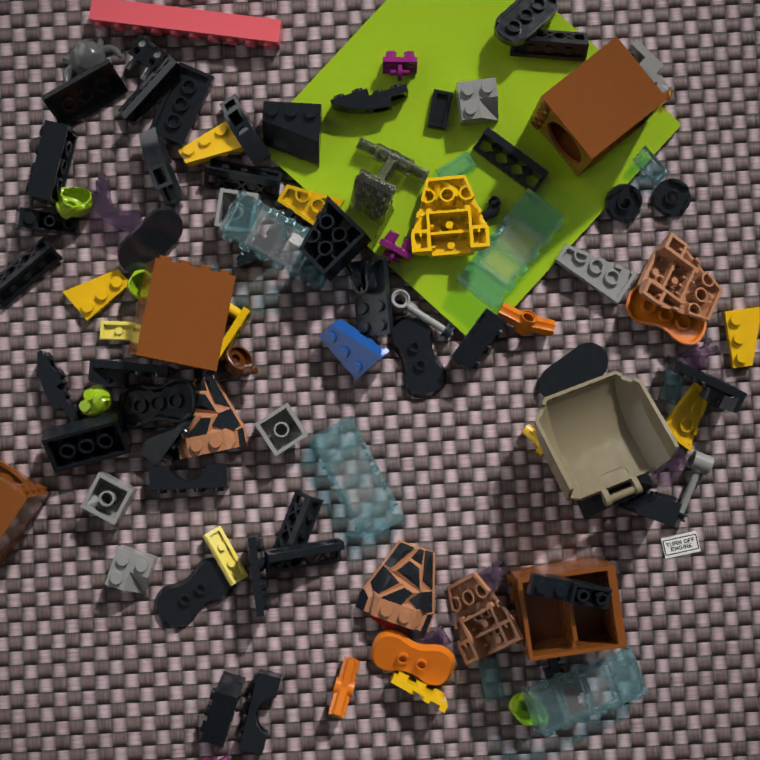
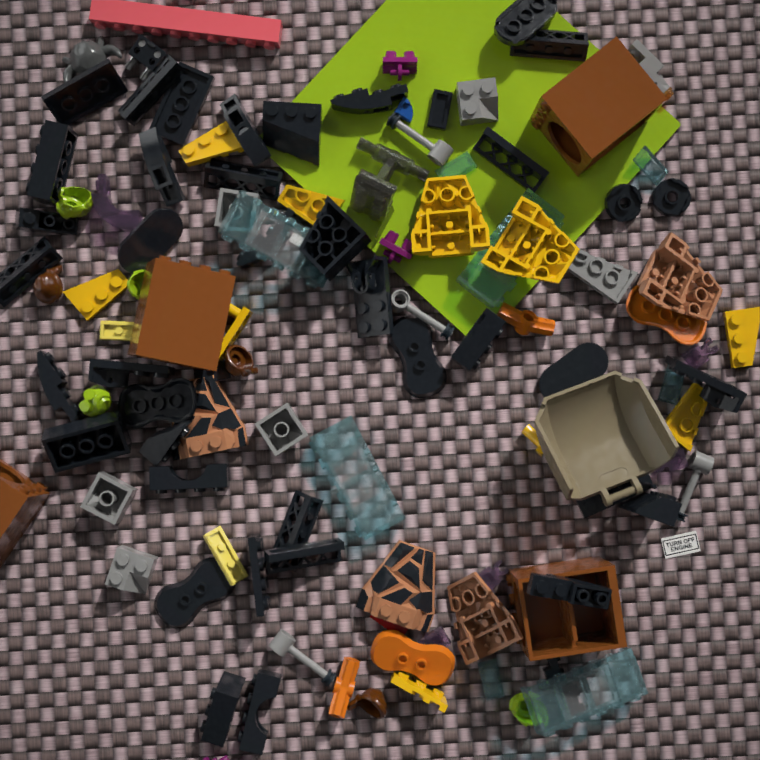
(49, 286): none -> reddish brown hat
(283, 644): none -> light grey piece
(352, 348): blue wedge -> none
(371, 701): none -> reddish brown hat
(405, 110): none -> blue tile
(439, 151): none -> light grey piece
(493, 208): black arm -> none
(532, 246): none -> yellow wedge

